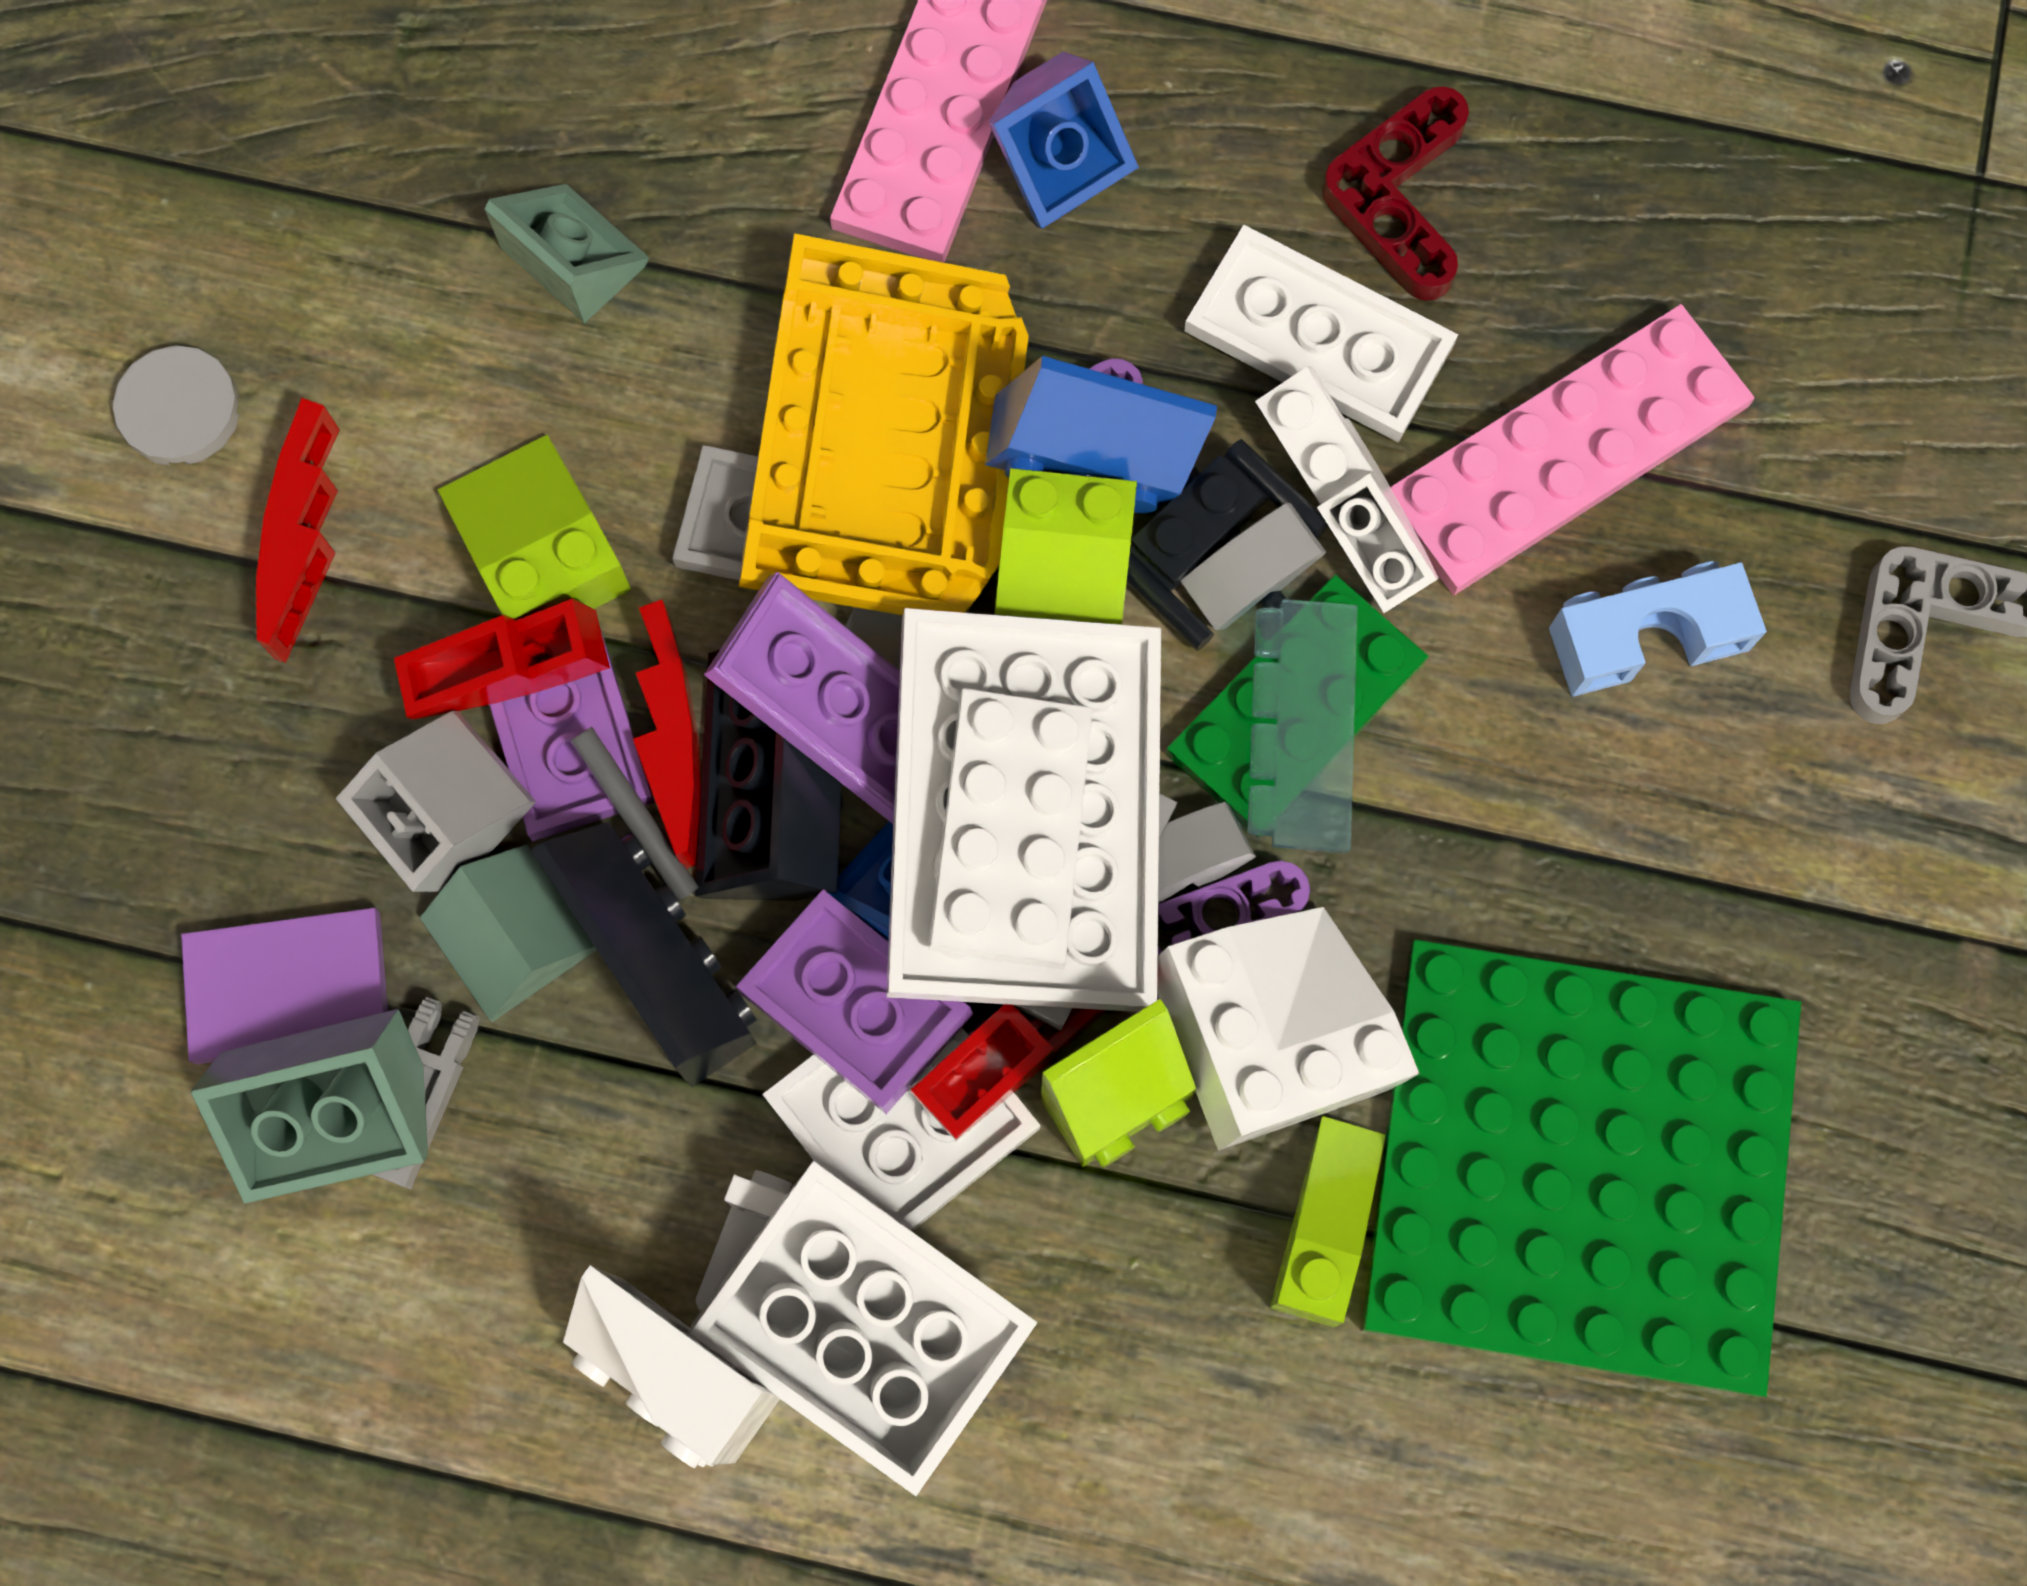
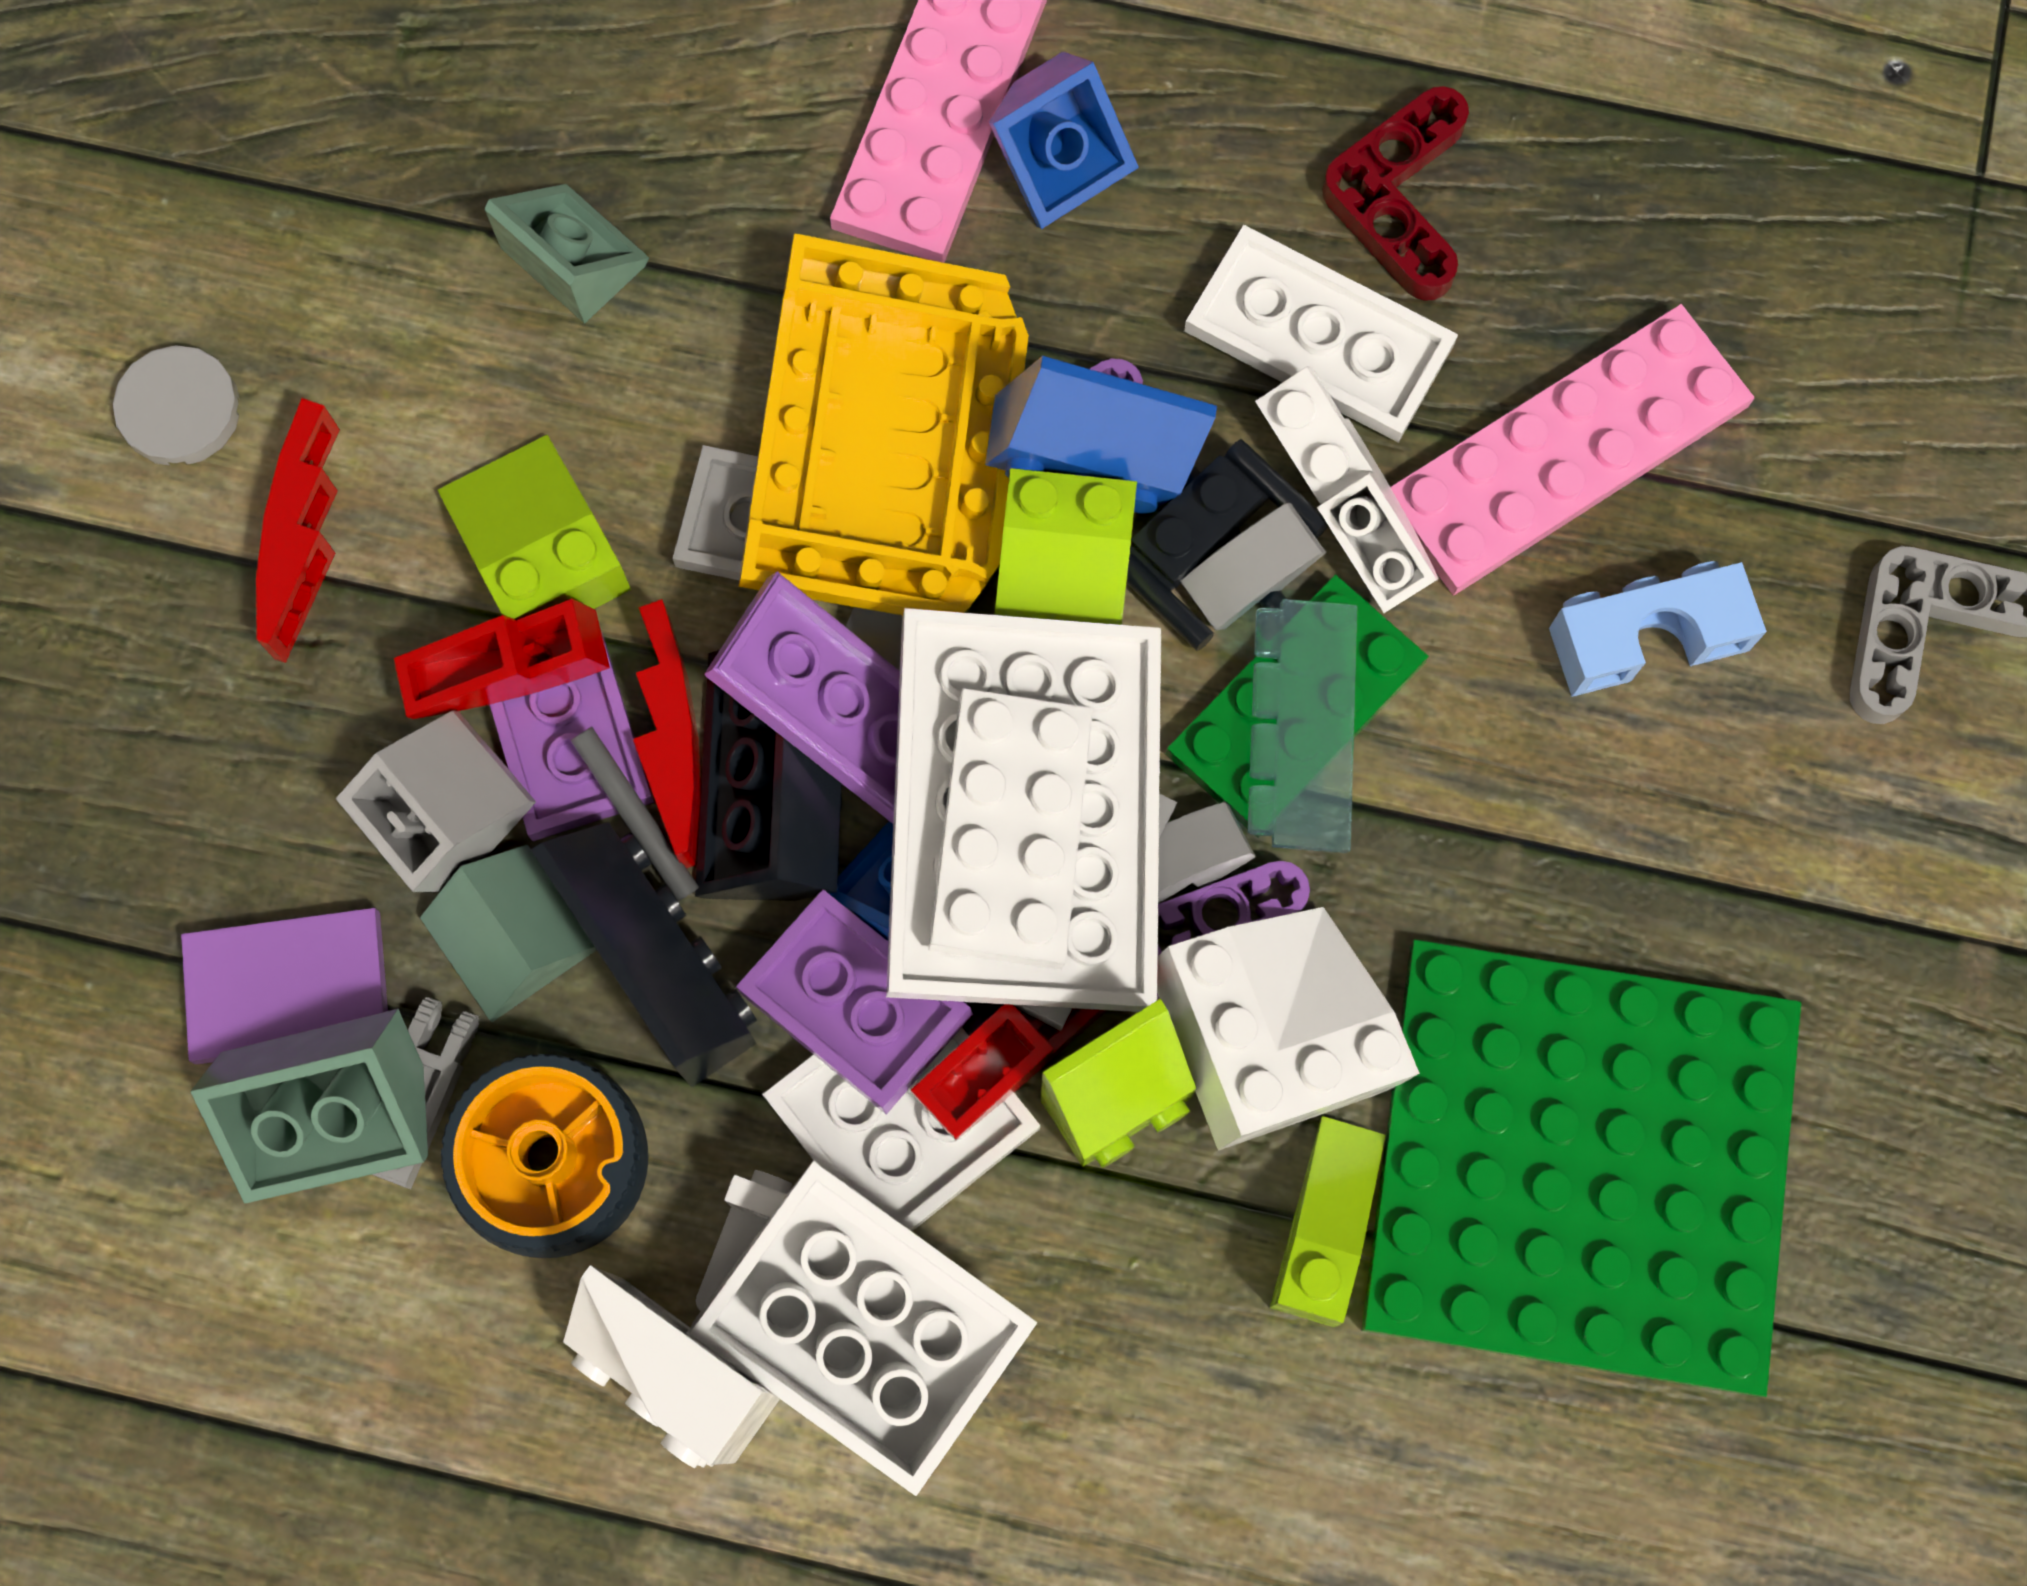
(586, 1188): none -> light orange wheel

